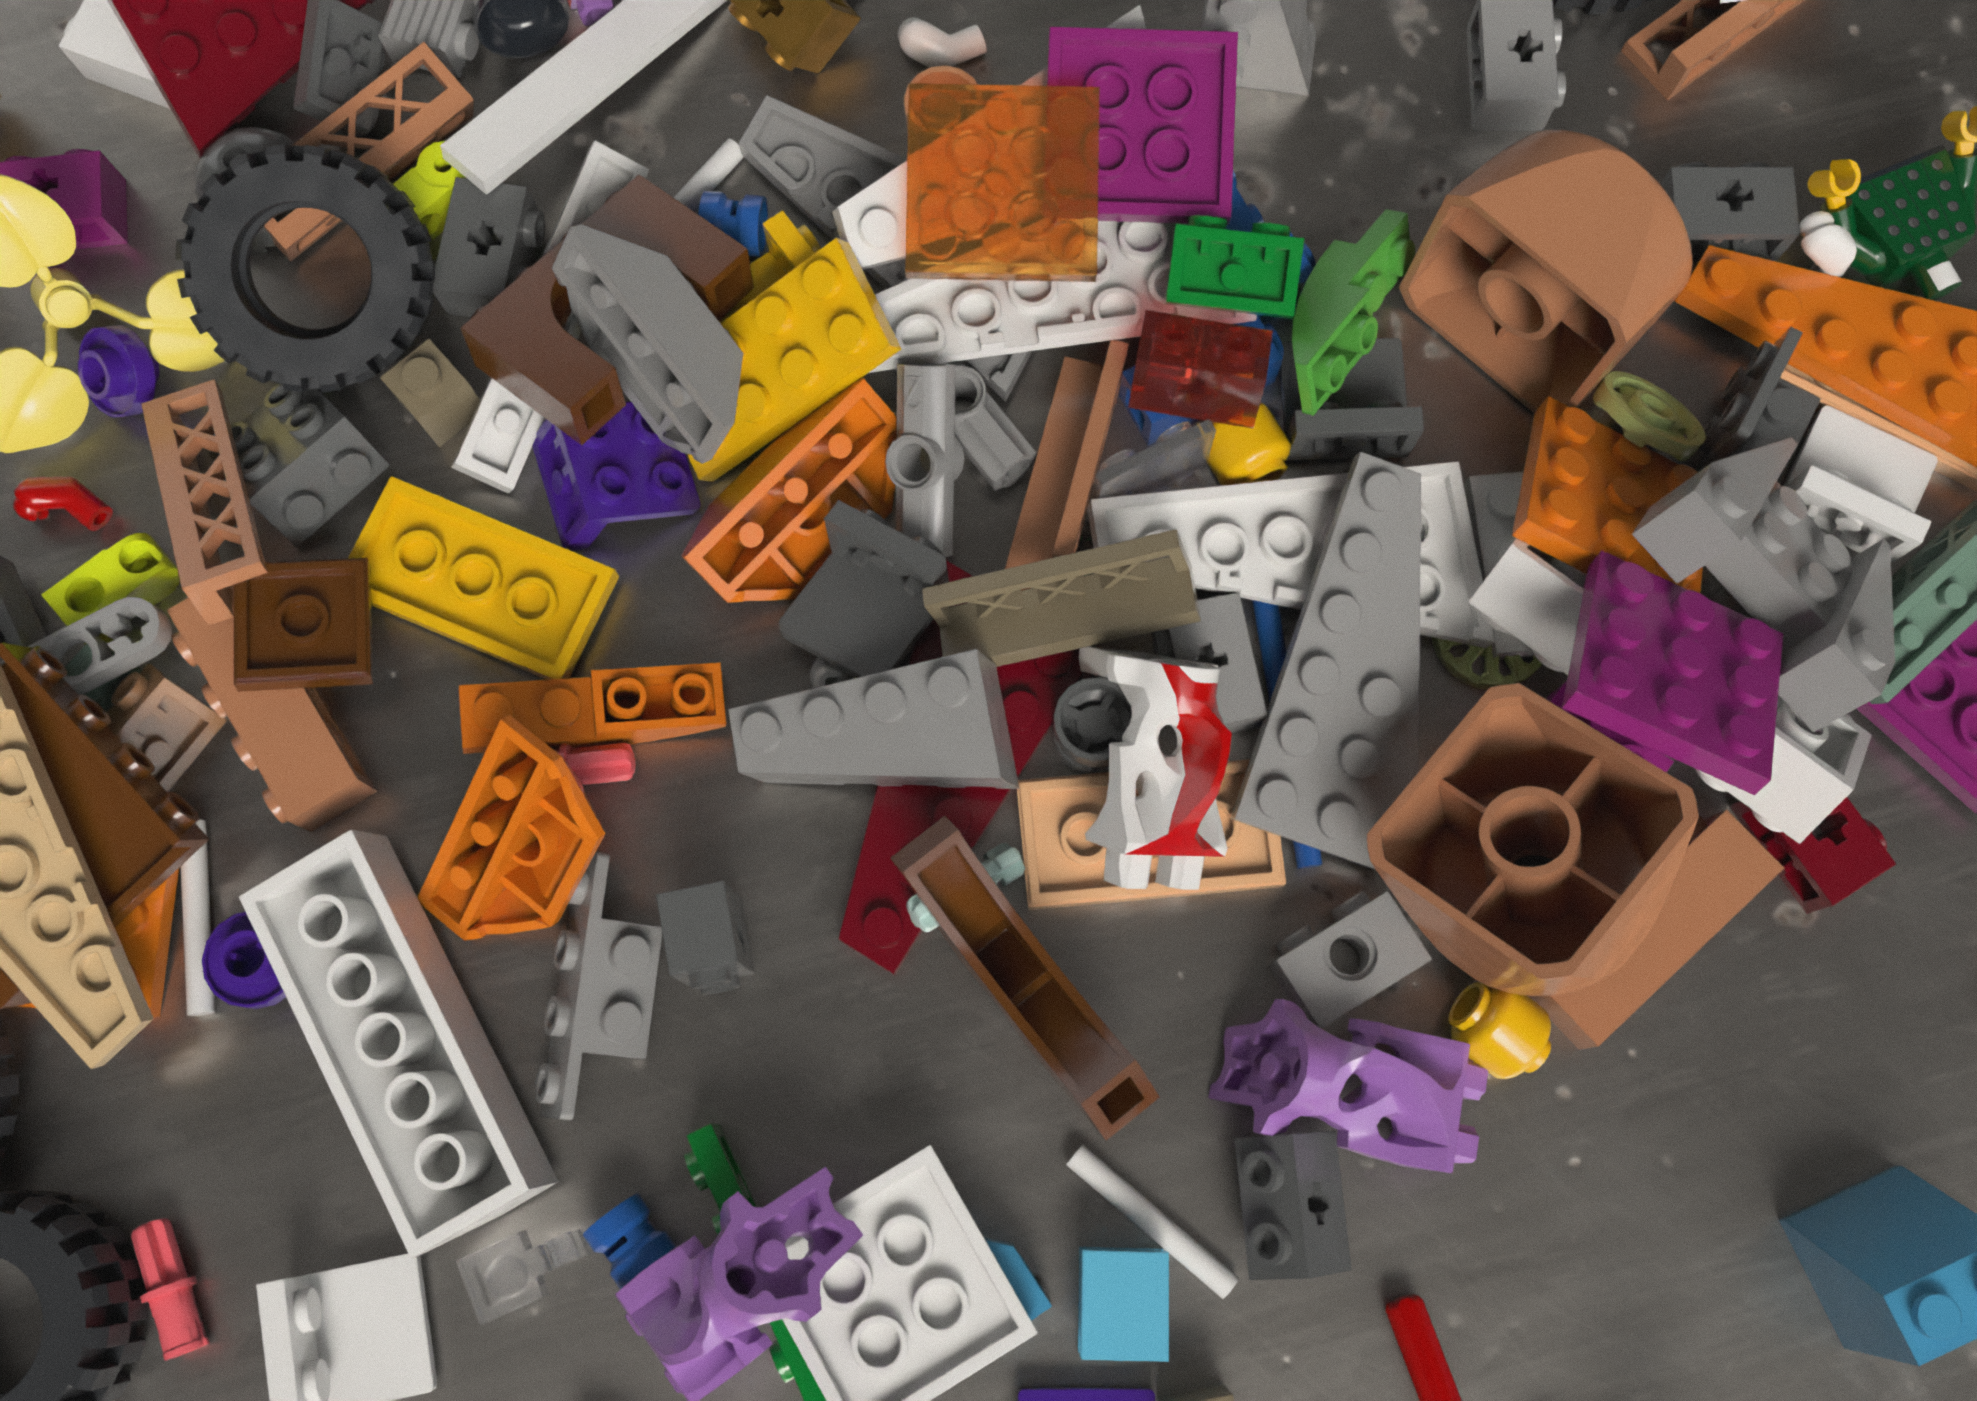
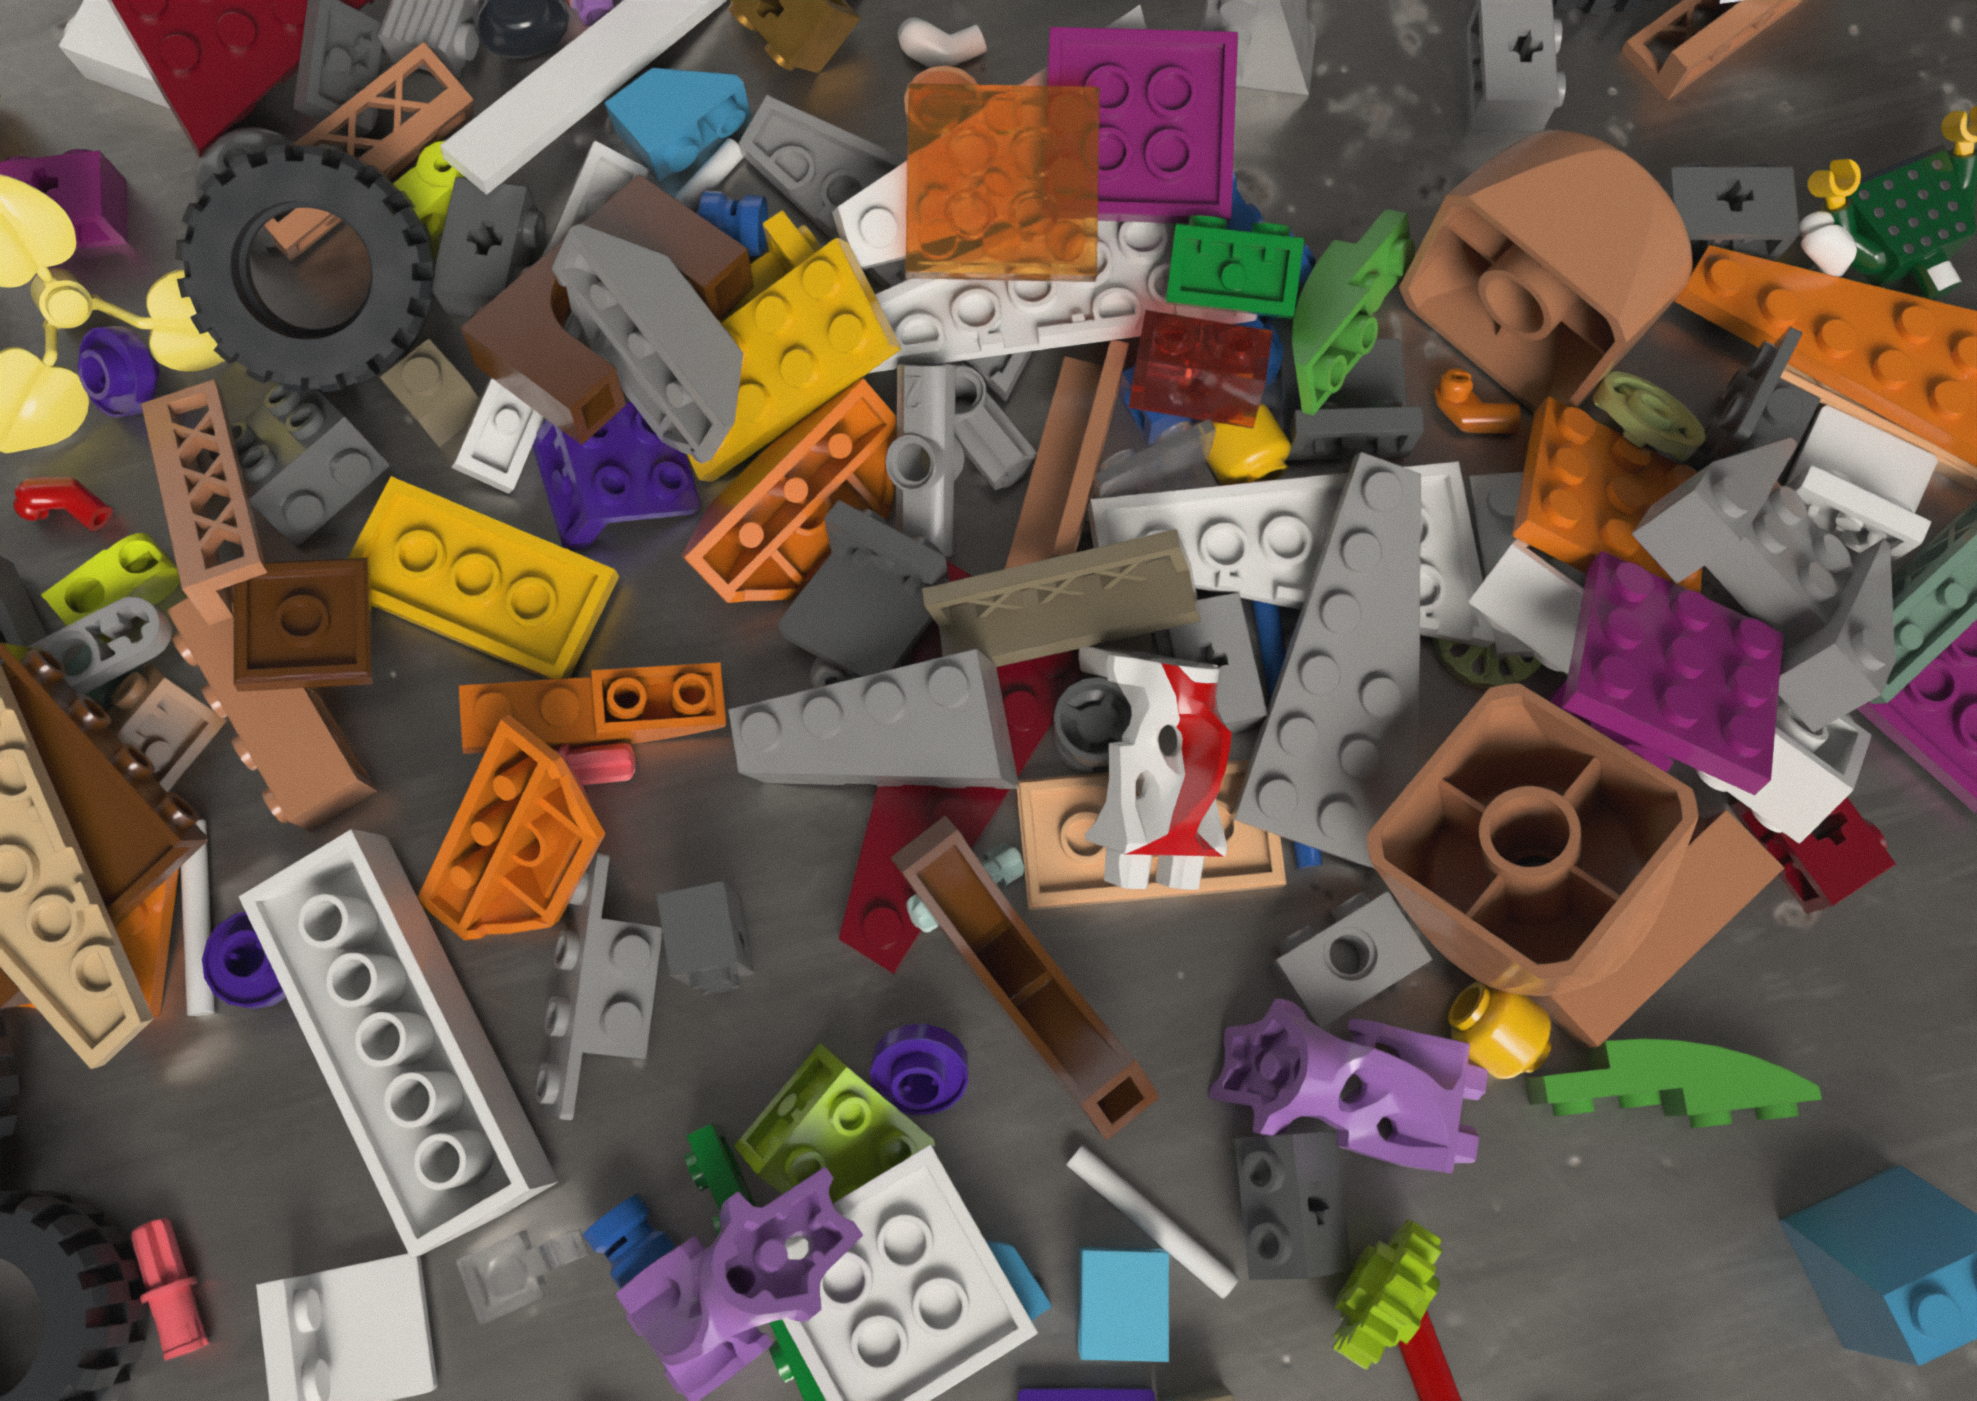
(676, 115): none -> dark azure slope
(831, 1122): none -> lime bracket
(920, 1069): none -> dark purple plate
(1387, 1294): none -> lime gear
(1468, 412): none -> orange arm
(1691, 1079): none -> bright green slope

